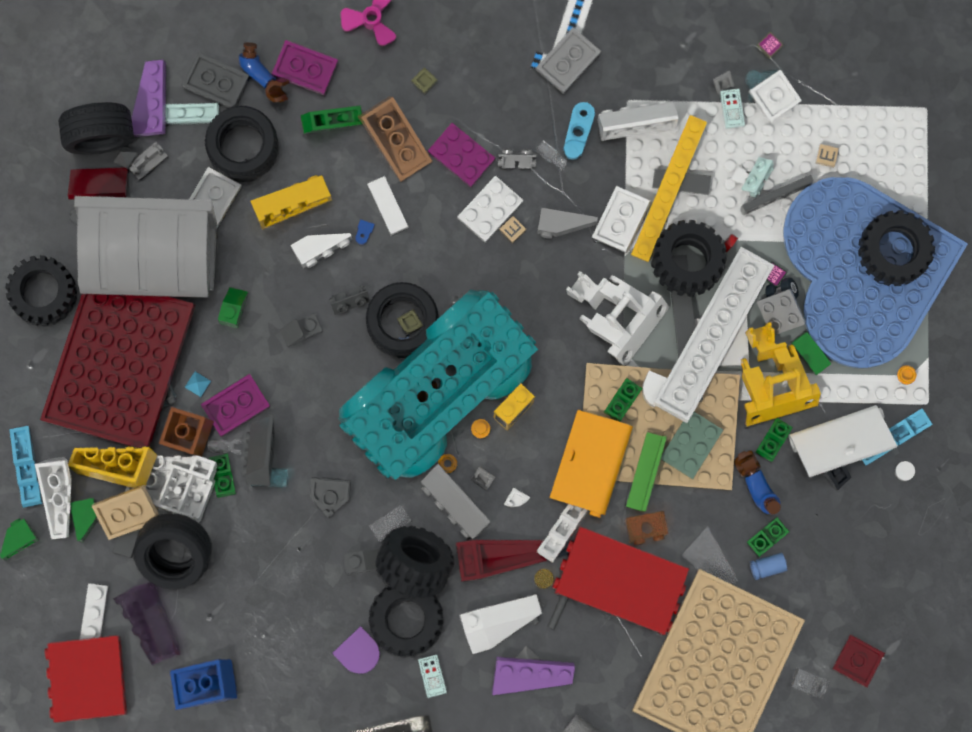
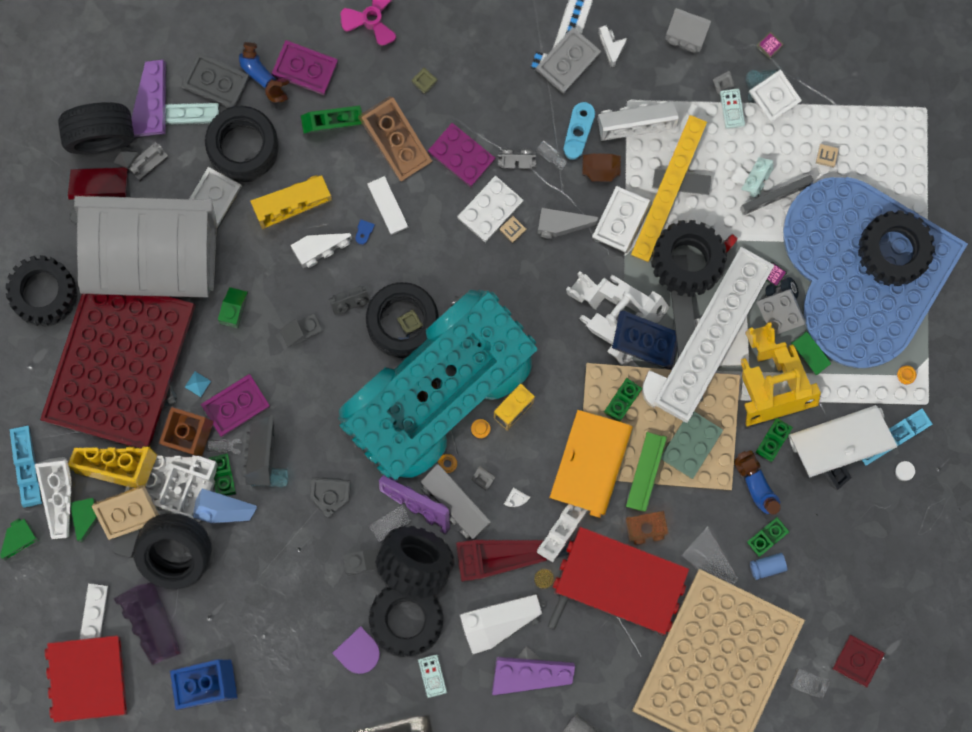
(221, 508): none -> light blue slope
(432, 511): none -> medium lavender wing
(601, 166): none -> reddish brown slope
(612, 49): none -> white slope
(645, 340): none -> dark blue plate
(687, 30): none -> light grey slope

